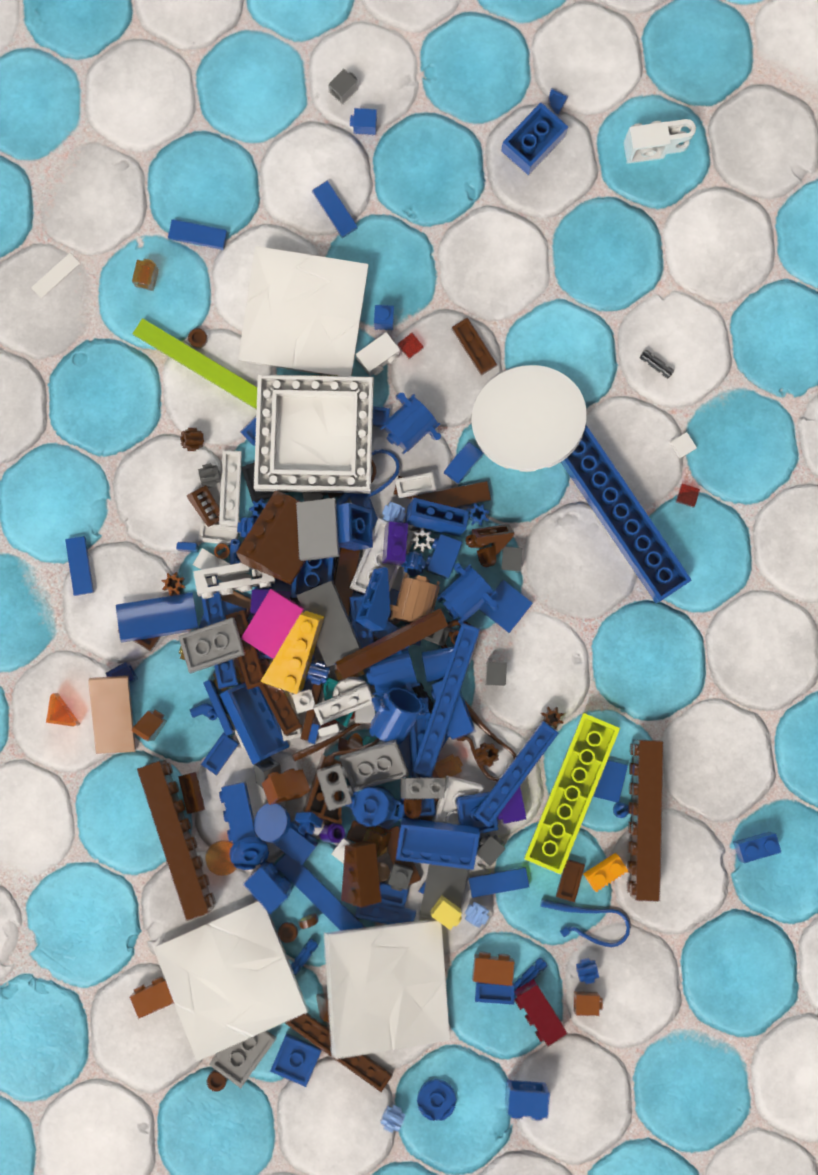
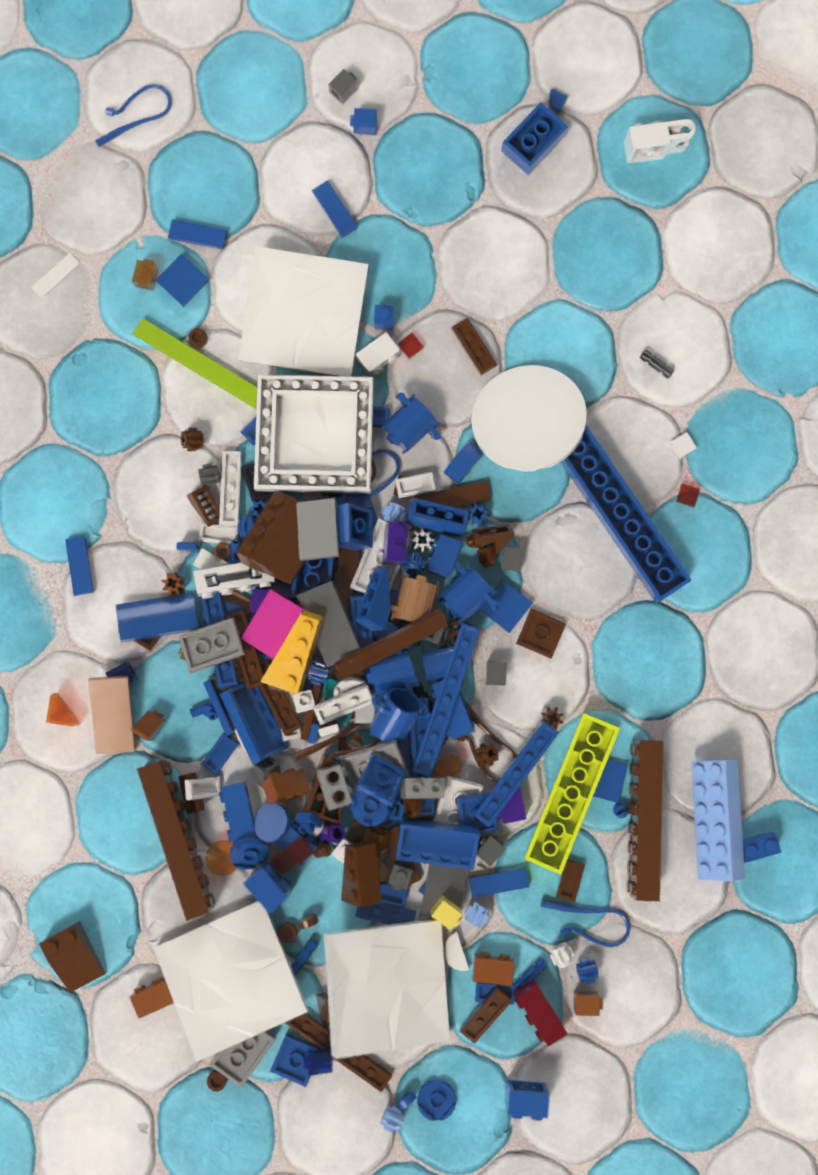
(72, 957): none -> reddish brown slope
(111, 112): none -> blue piece
(182, 280): none -> blue tile
(202, 788): none -> white tile
(291, 856): none -> clear red tile
(318, 894): blue tile -> none
(318, 1061): none -> clear blue brick
(323, 850): none -> reddish brown arm
(381, 779): none -> blue tile
(406, 1099): none -> blue tile
(454, 953): none -> white tile
(485, 1014): none -> reddish brown tile
(540, 633): none -> reddish brown tile
(562, 955): none -> white gear
(605, 872): light orange brick -> none
(718, 820): none -> light blue brick

